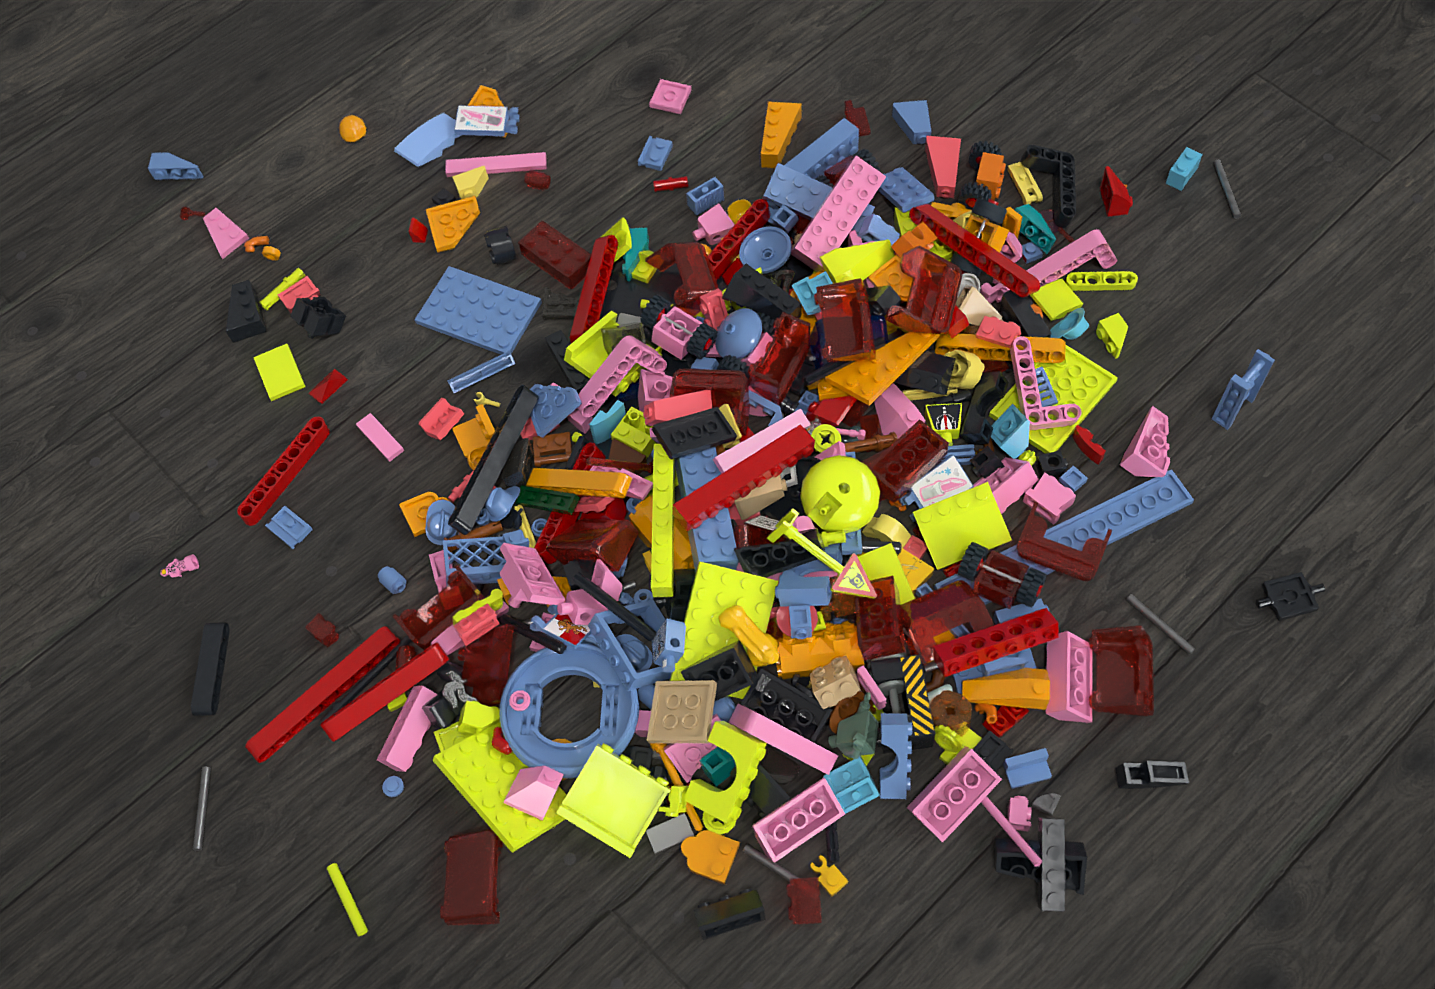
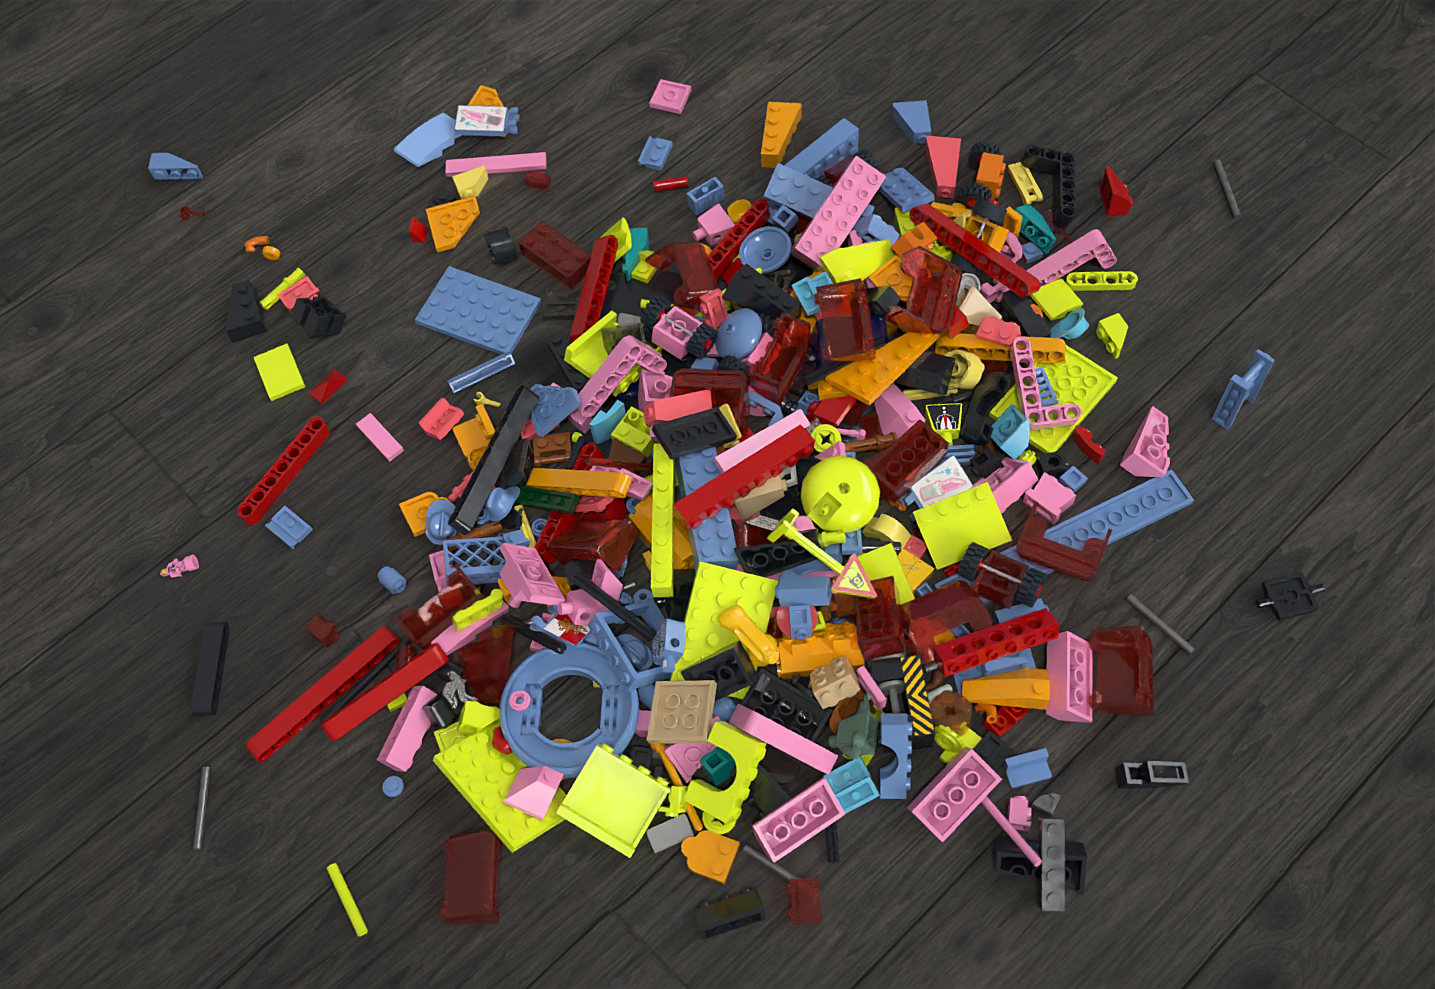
(224, 232): bright pink wing -> none
(352, 128): light orange hair -> none
(476, 624): coral bracket -> none
(830, 878): yellow plate -> none
(857, 118): clear red panel -> none
(1183, 168): medium azure brick -> none

